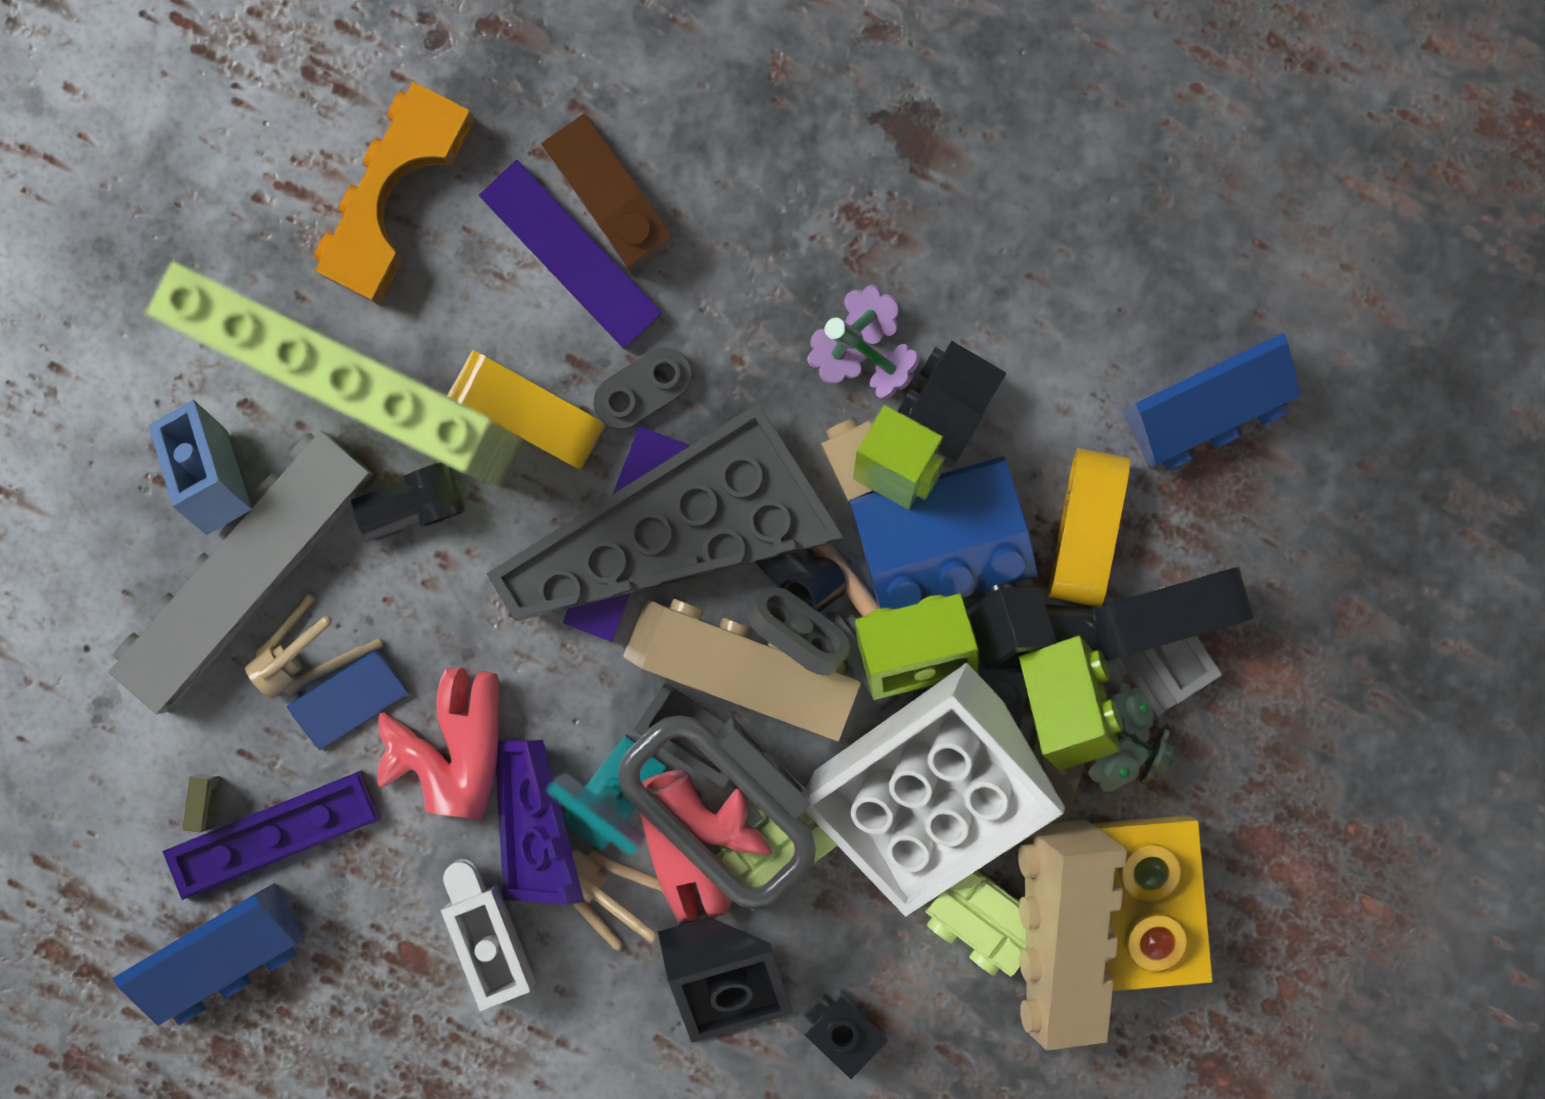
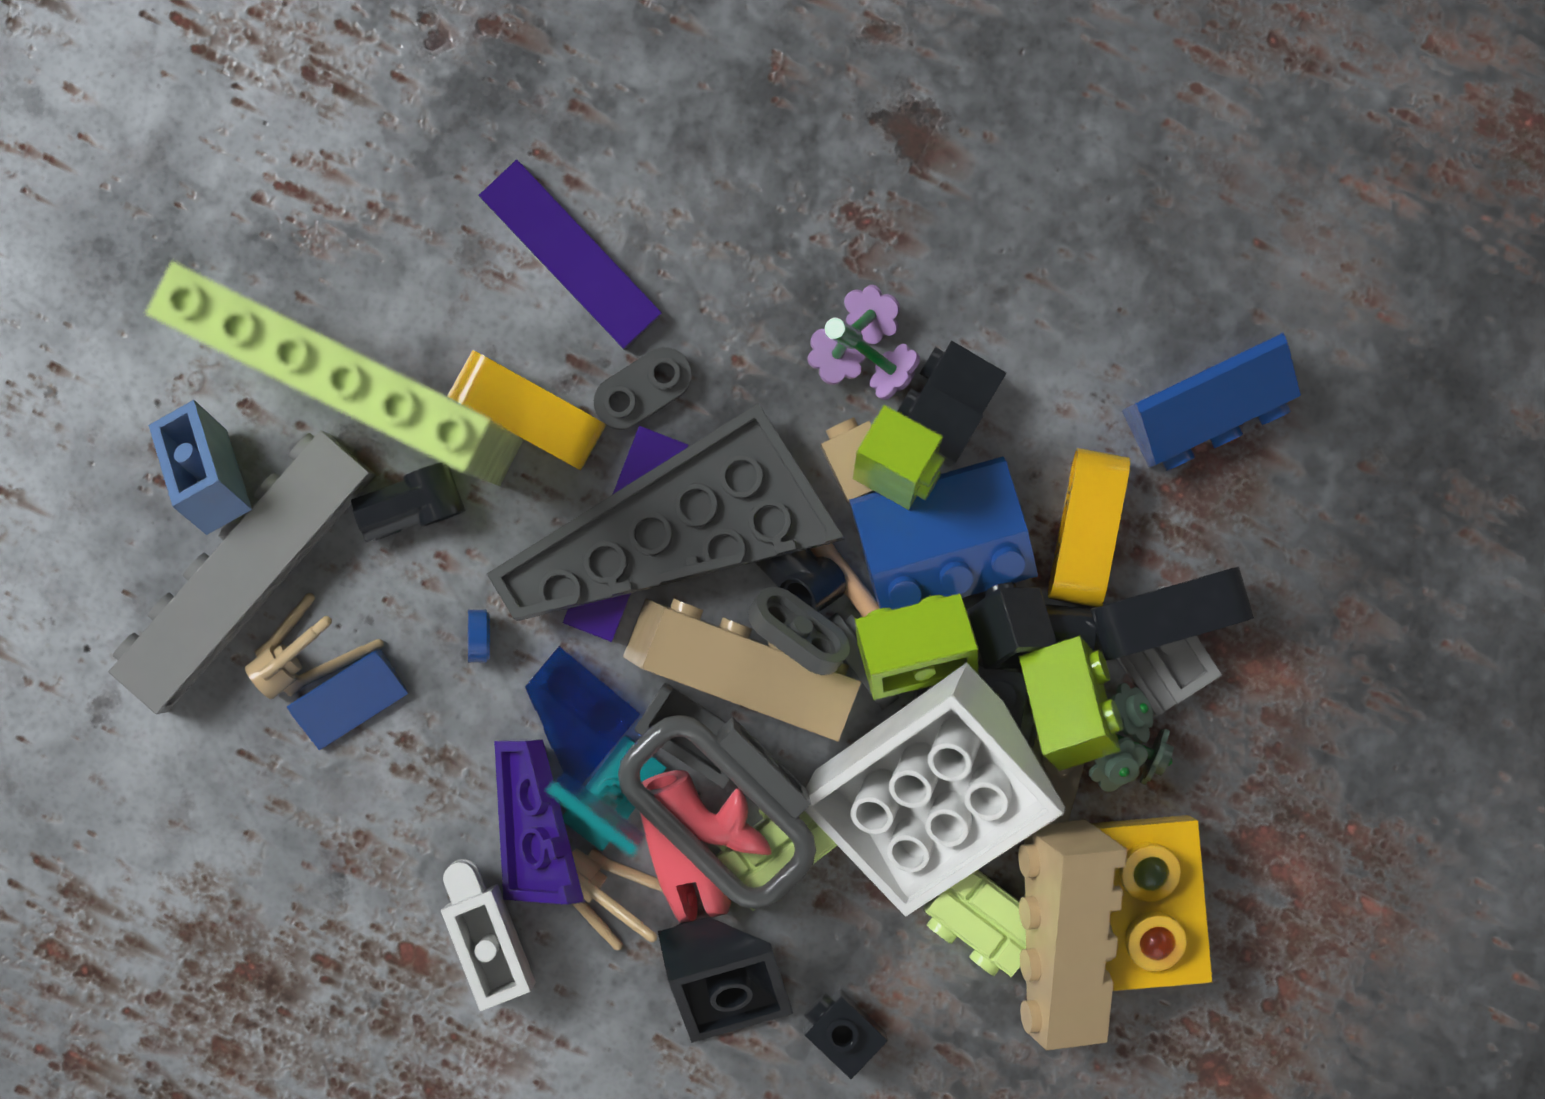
(201, 802): olive tile -> none
(213, 958): blue slope -> none
(271, 835): dark purple tile -> none
(422, 133): light orange arch -> none
(472, 741): coral piece -> none
(478, 635): none -> blue tile
(578, 713): none -> clear blue wing
(608, 193): reddish brown slope -> none

